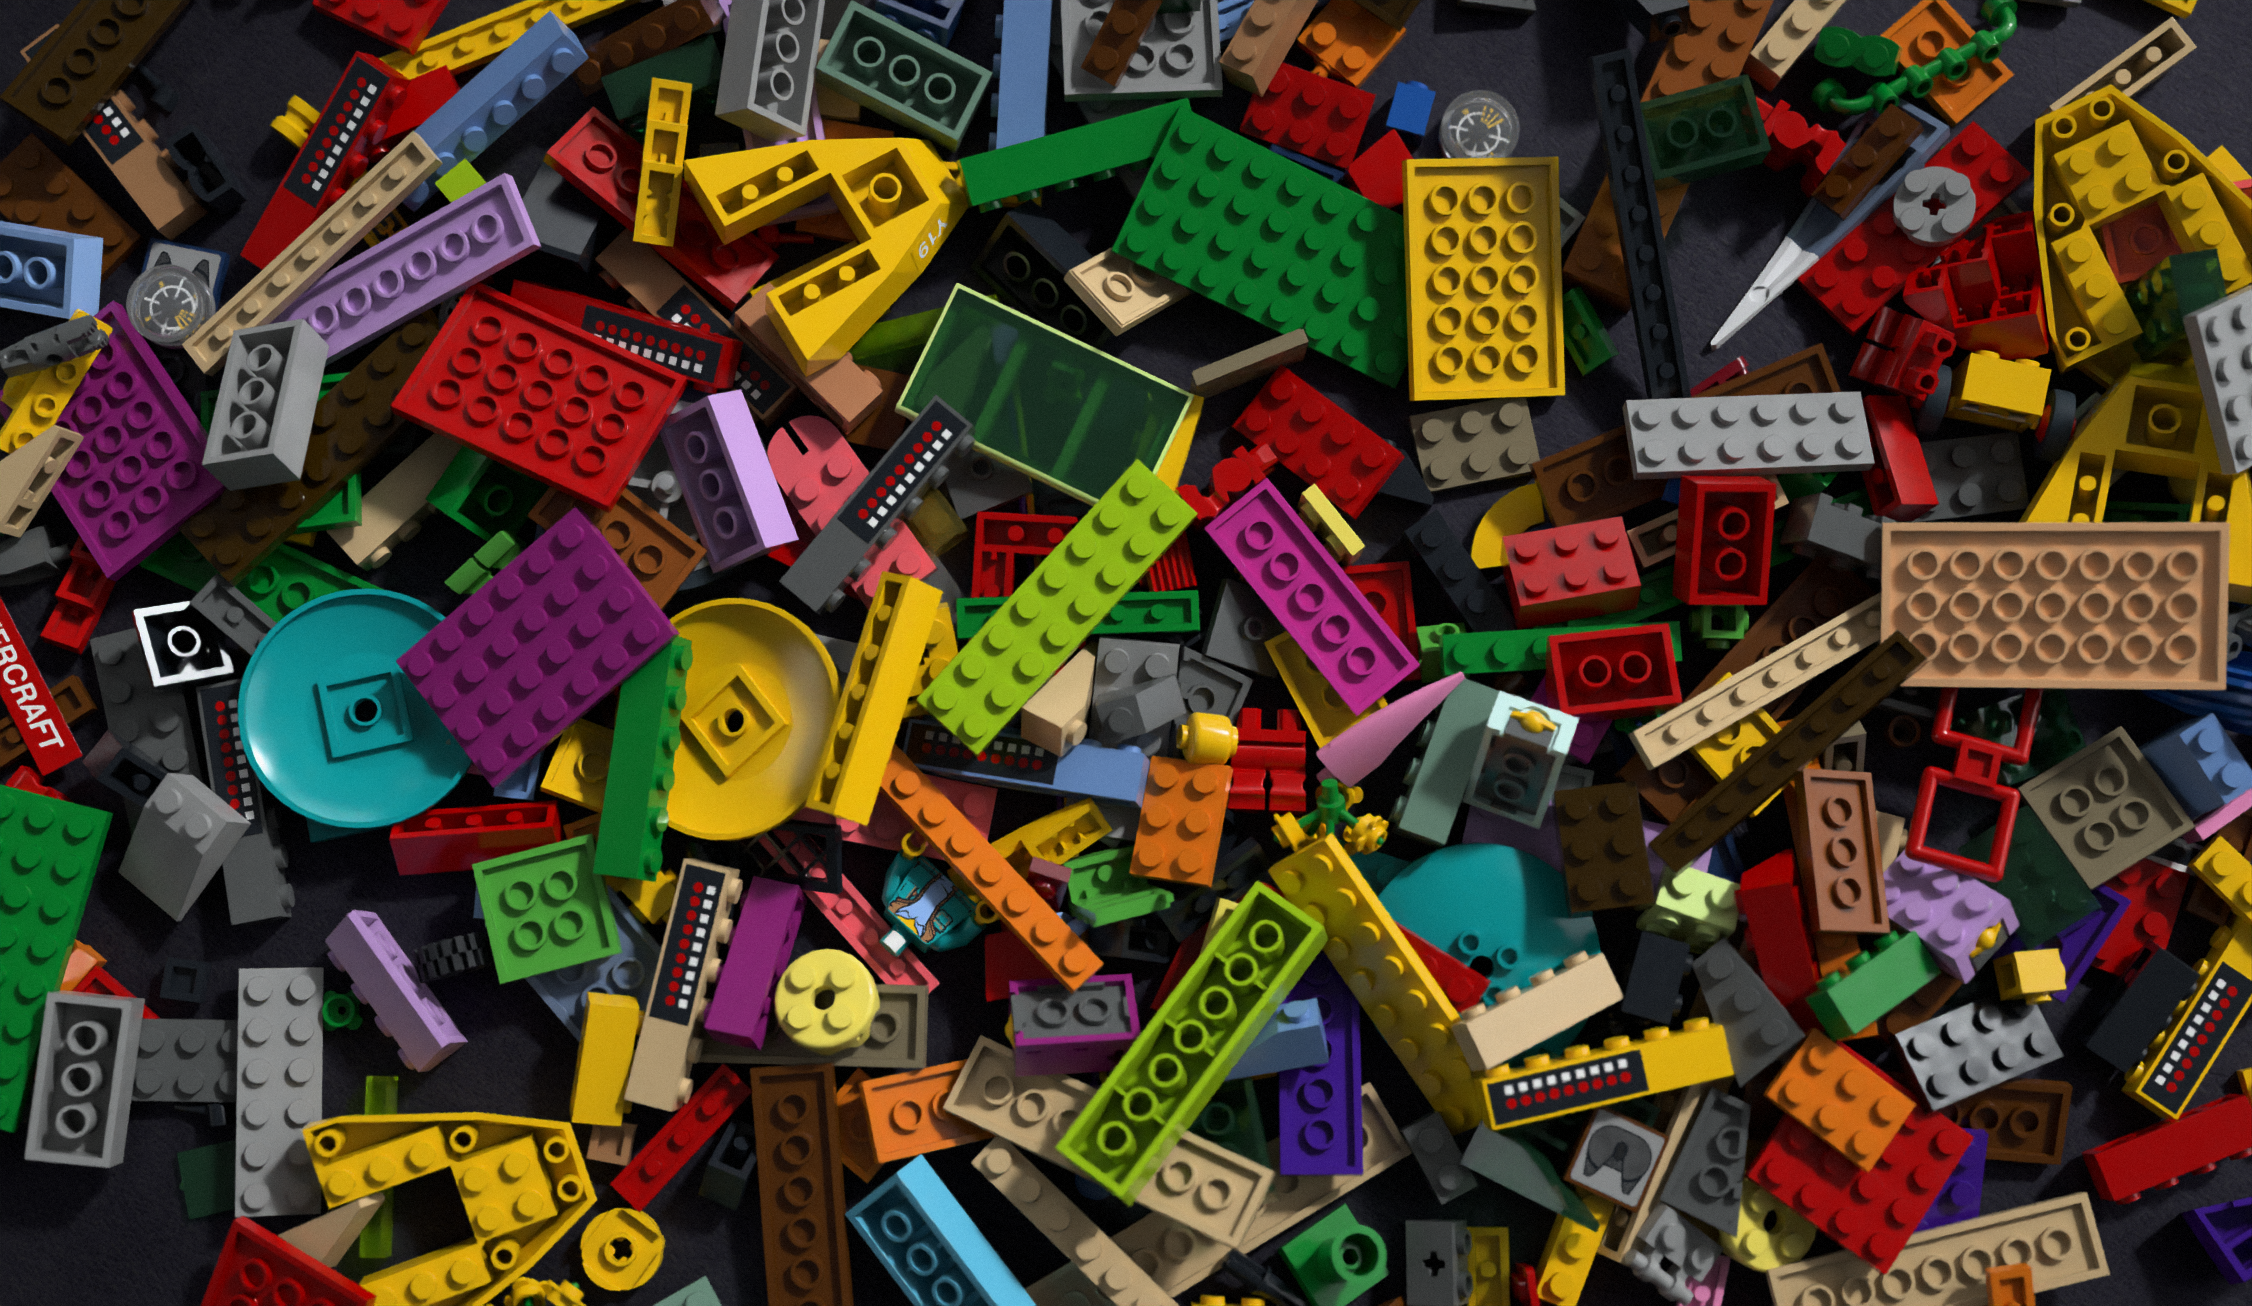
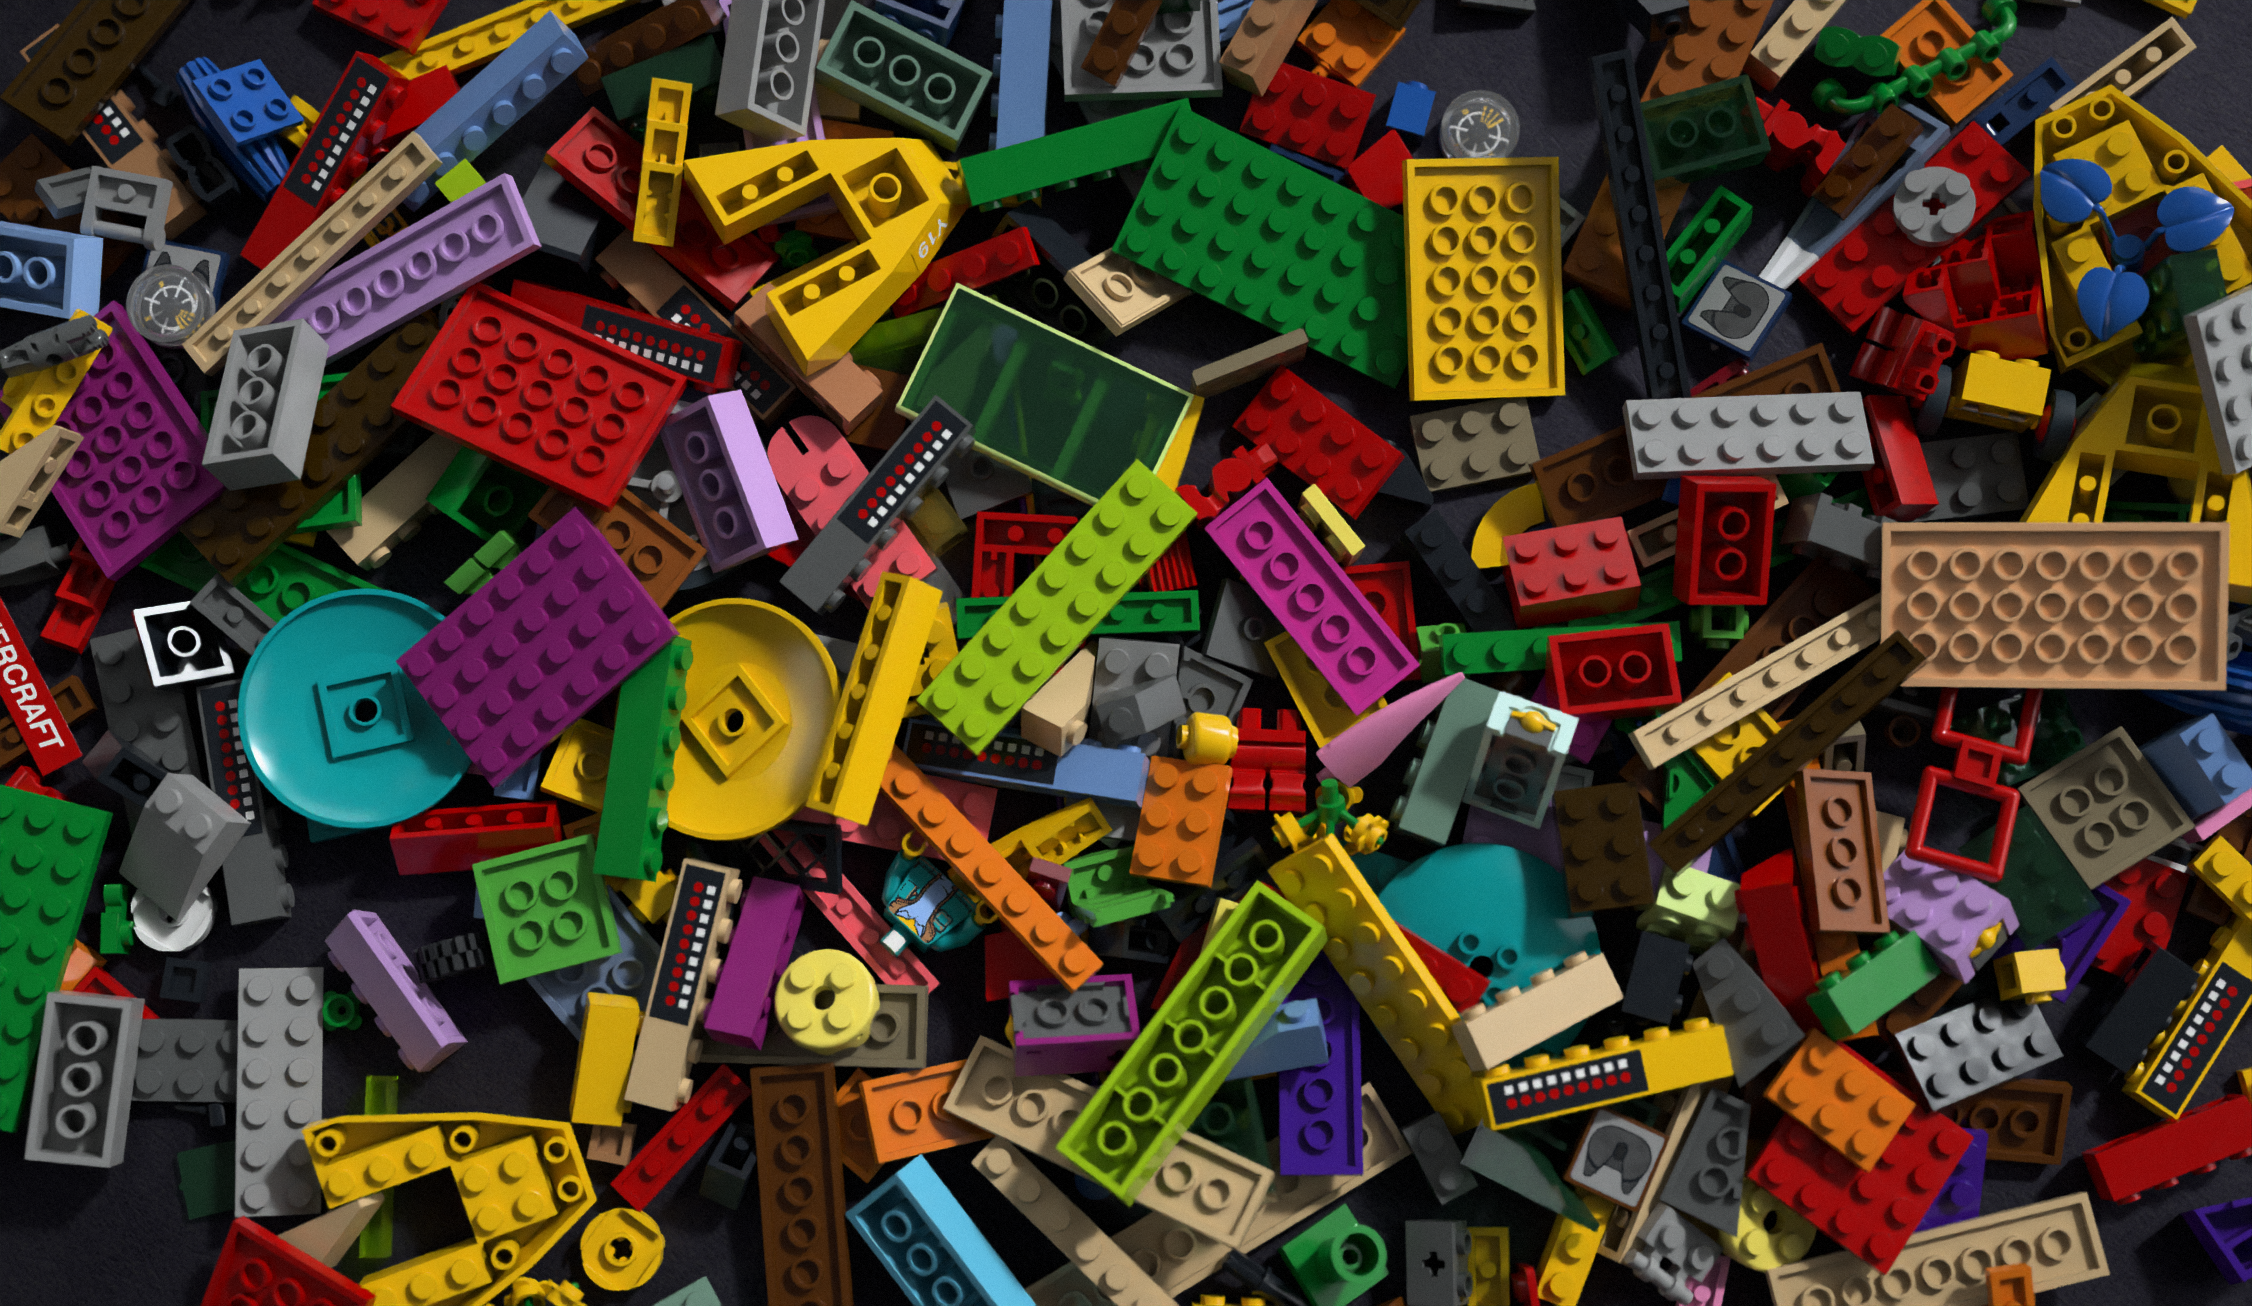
(65, 192): none -> dark grey tile
(116, 923): none -> green plate
(130, 195): none -> light grey plate
(181, 935): none -> white plate
(239, 115): none -> blue plate
(796, 249): none -> green plate
(971, 268): none -> red plate
(1683, 785): none -> green tile
(1706, 243): none -> green brick
(1736, 310): none -> tile
(2025, 101): none -> dark blue plate
(2116, 299): none -> blue plant

